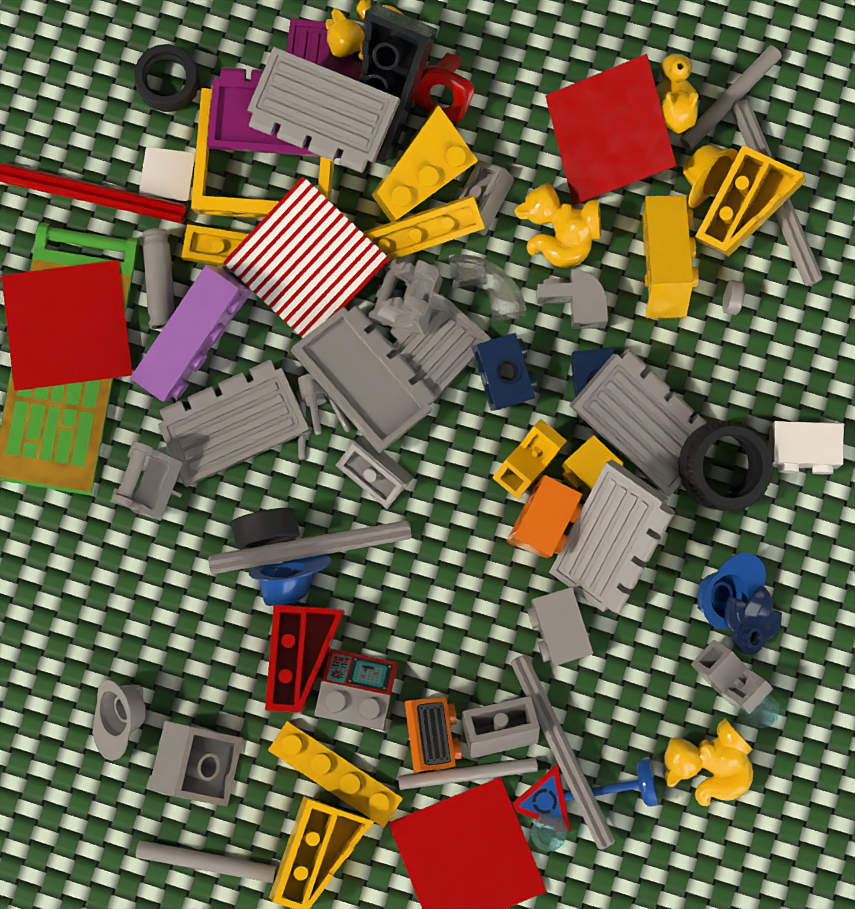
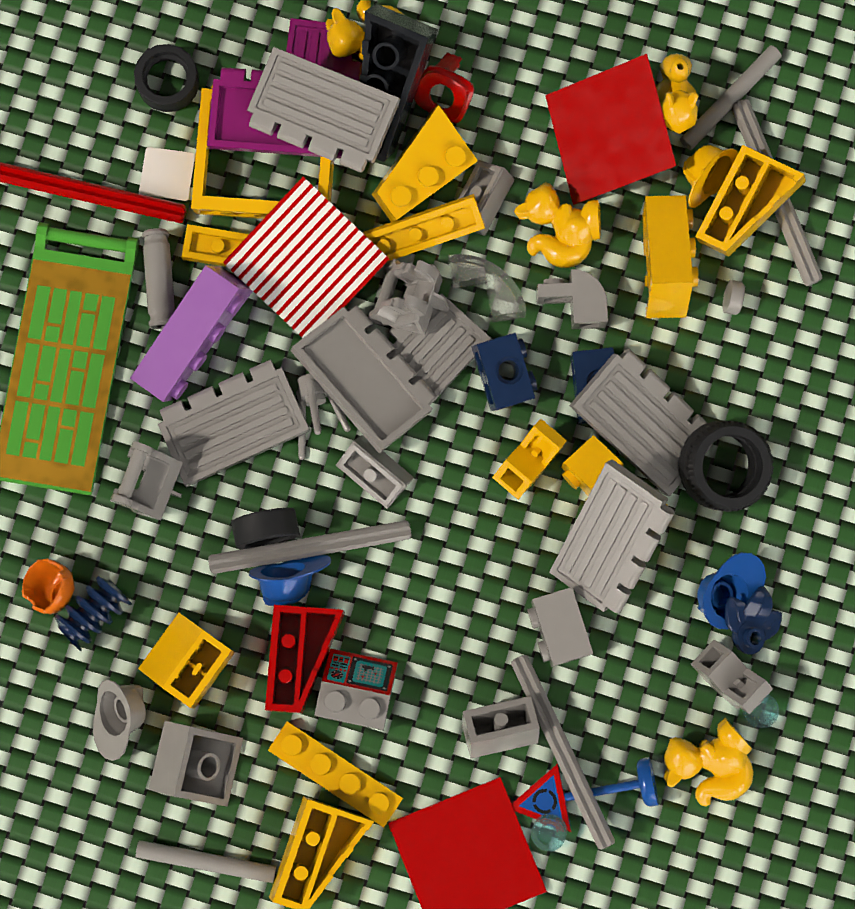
(48, 586): none -> orange hair
(66, 325): red sticker -> none
(91, 611): none -> dark blue piece
(186, 661): none -> yellow slope
(431, 733): slope -> none
(468, 773): light grey bar -> none
(546, 518): orange slope -> none
(806, 446): white brick -> none

